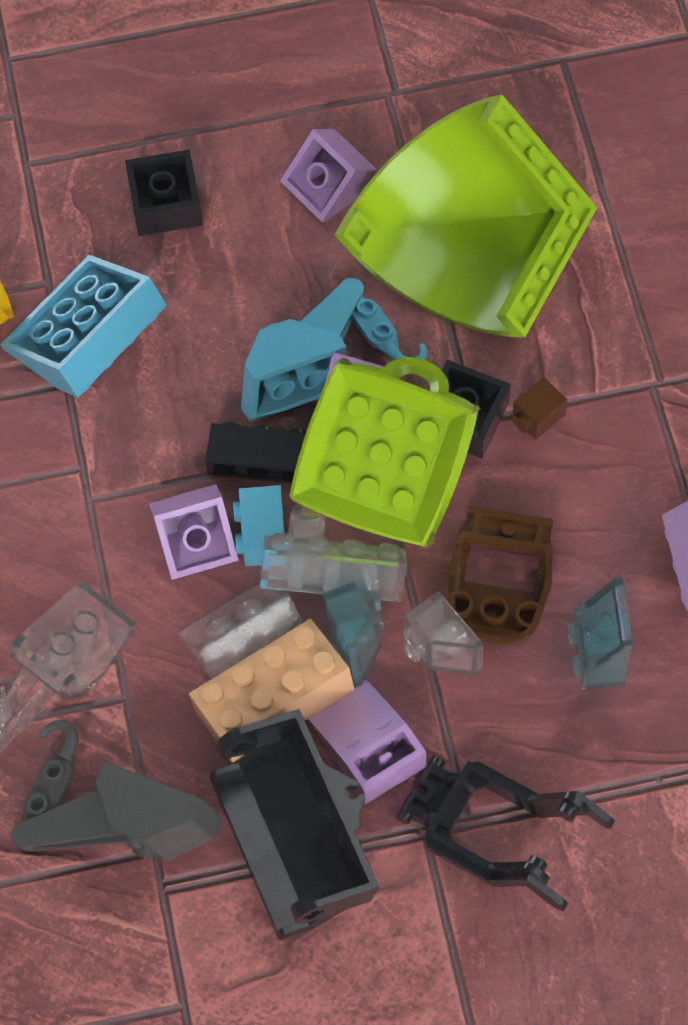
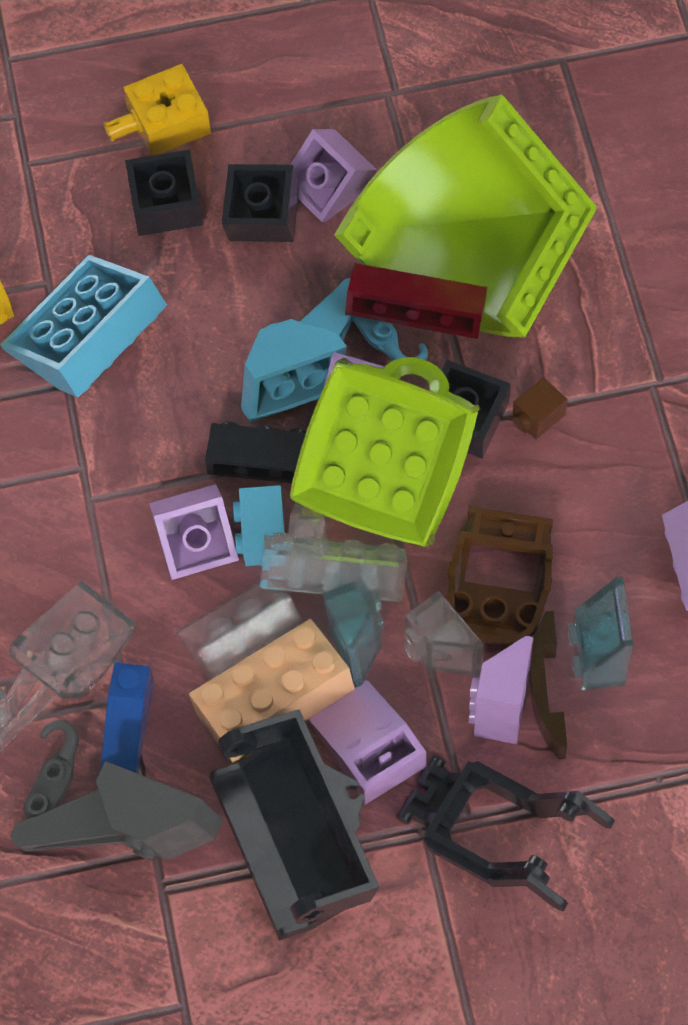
(127, 715): none -> blue slope
(163, 111): none -> yellow brick
(260, 203): none -> black brick
(415, 300): none -> dark red brick
(501, 693): none -> lavender slope
(550, 724): none -> dark brown slope

